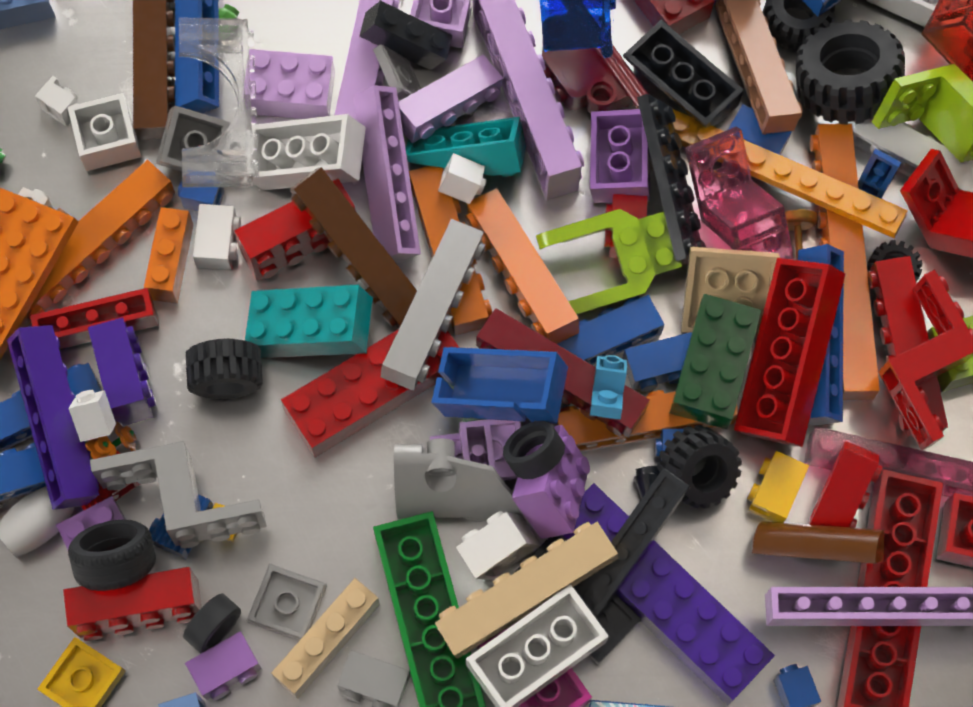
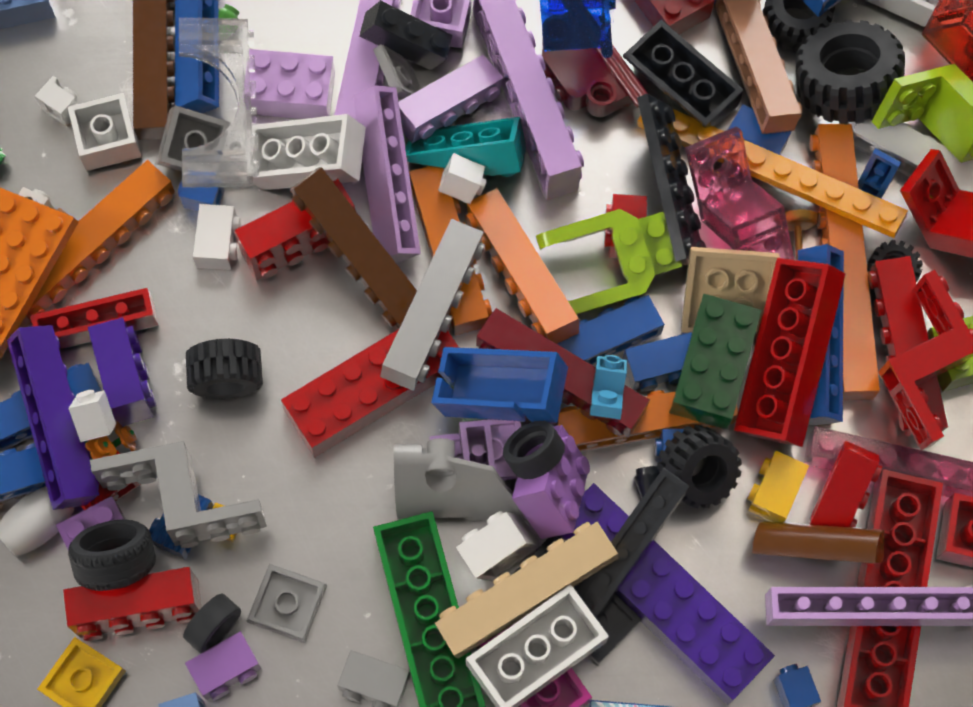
(169, 254): orange brick -> none
(310, 321): teal brick -> none
(326, 638): tan brick -> none
(618, 155): medium lavender brick -> none

